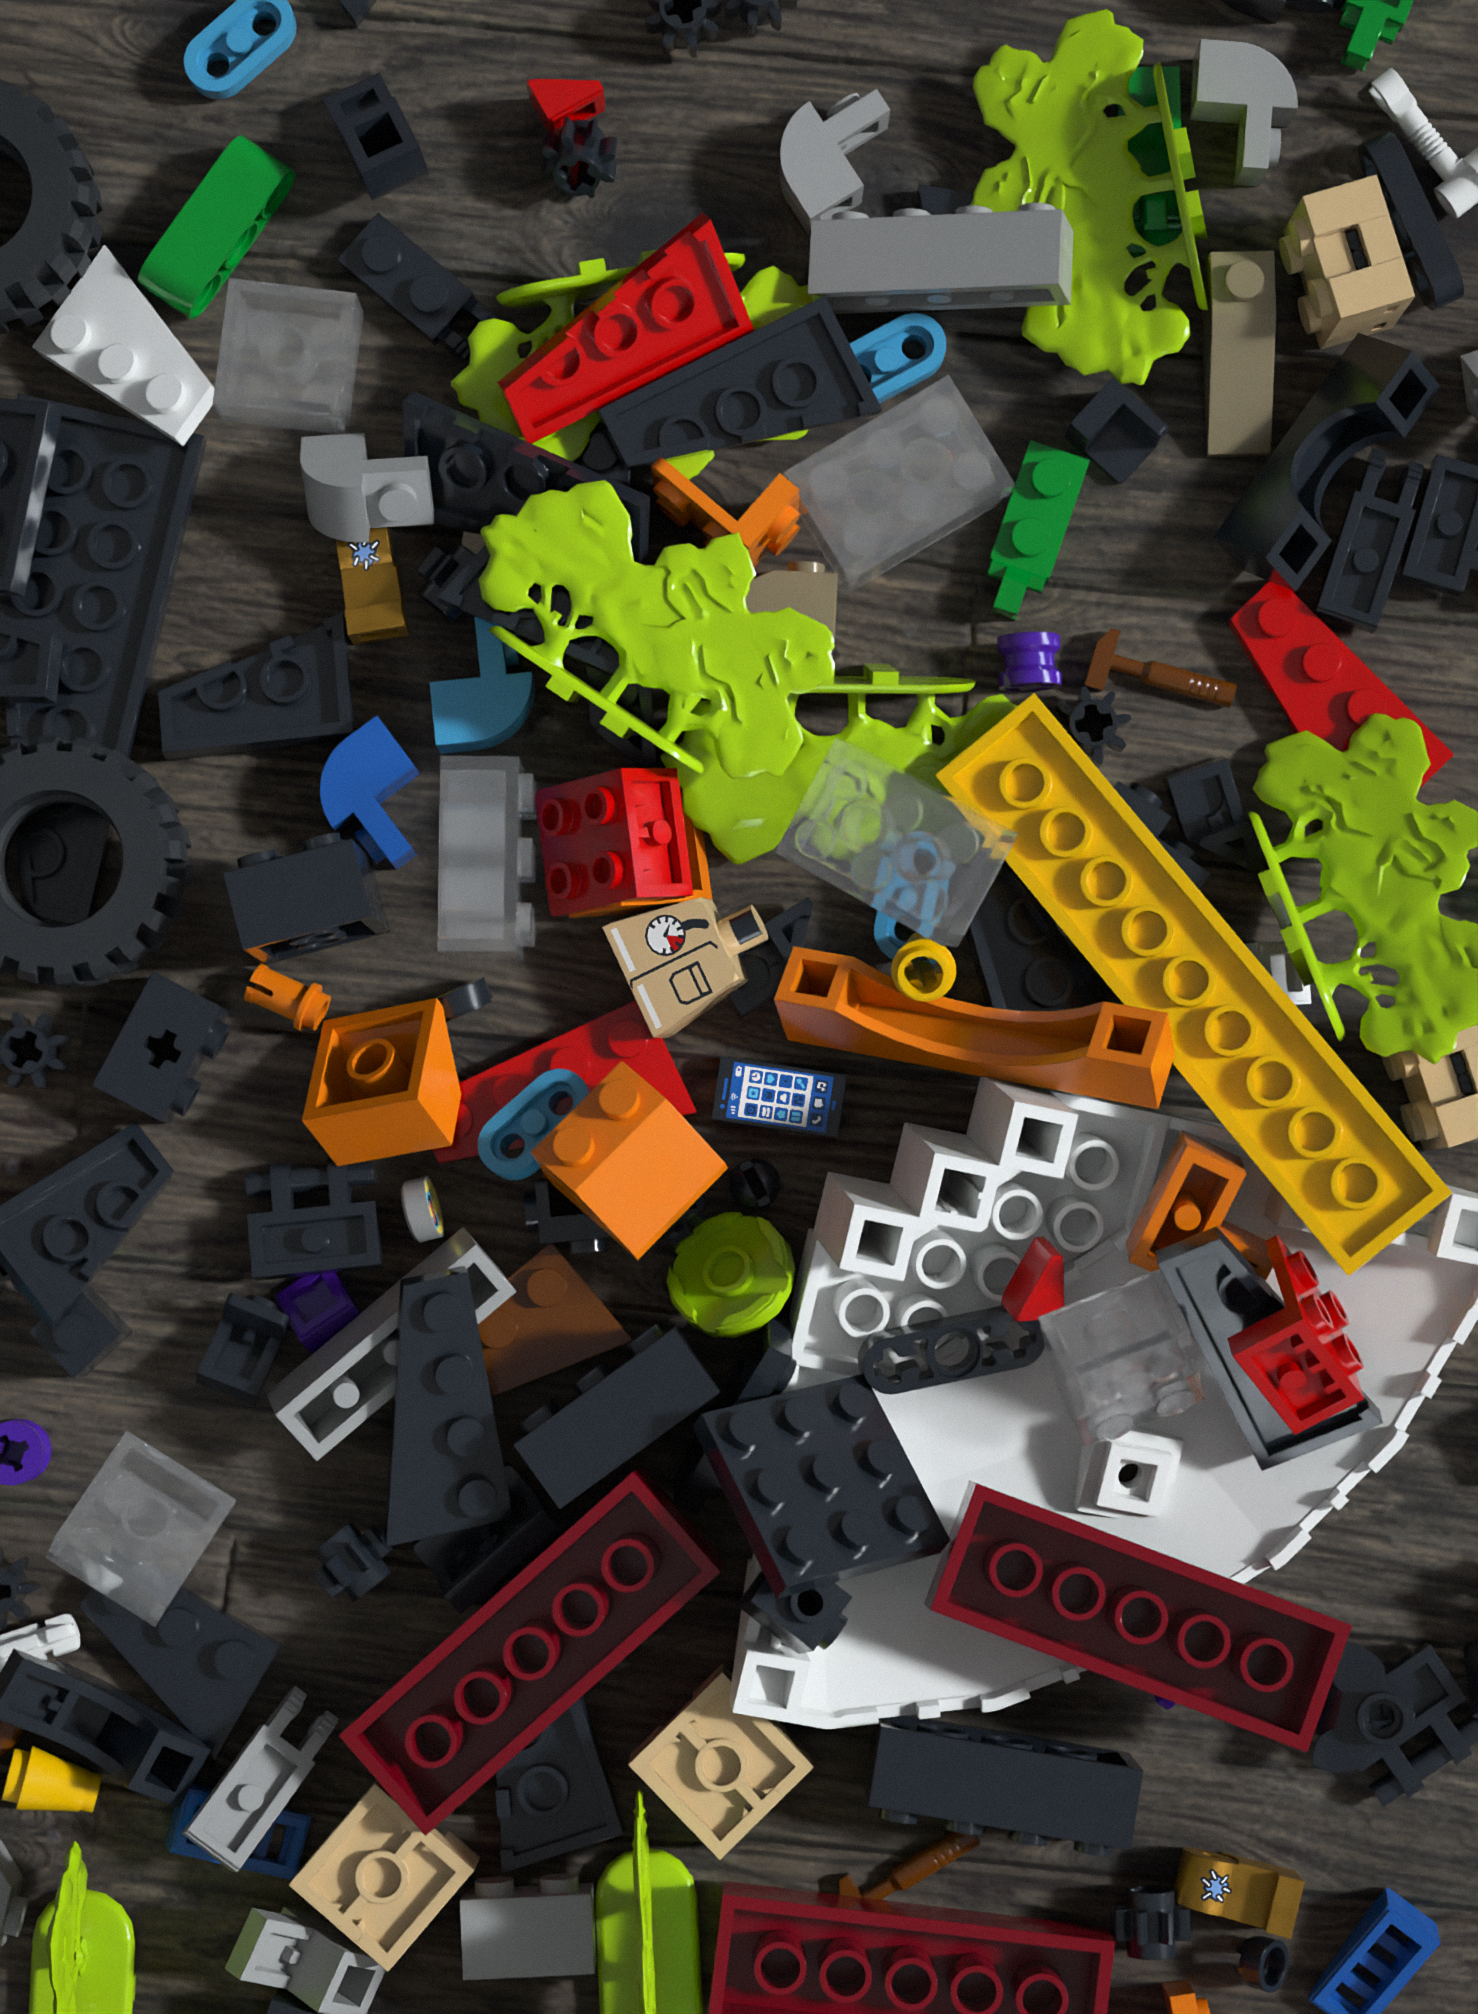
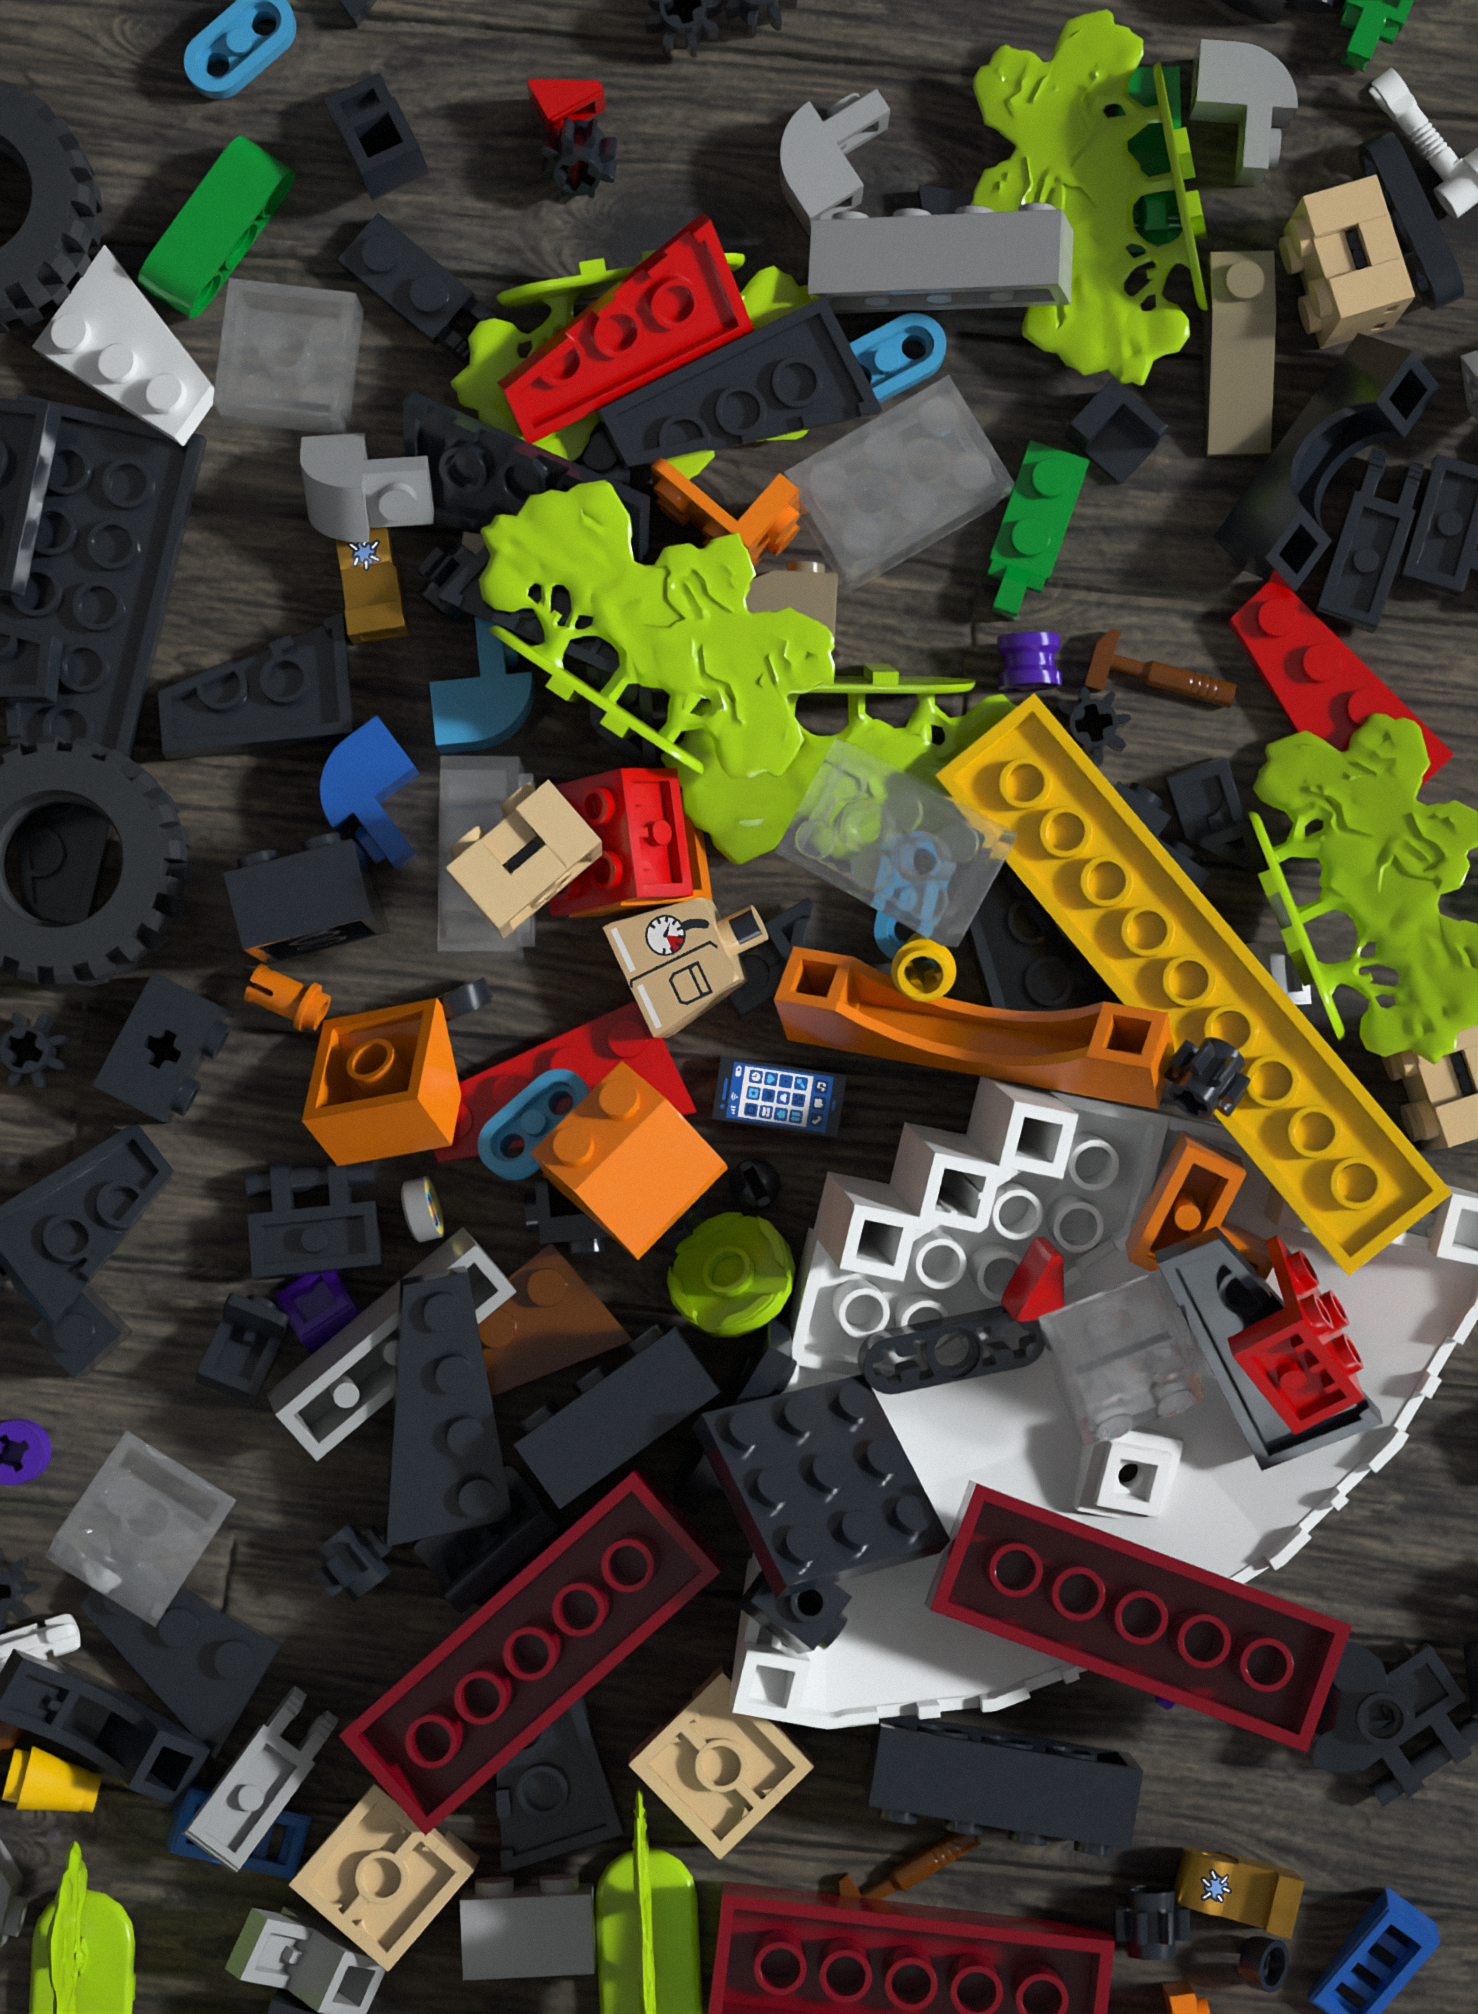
(523, 857): none -> tan piece
(1207, 1078): none -> black gear

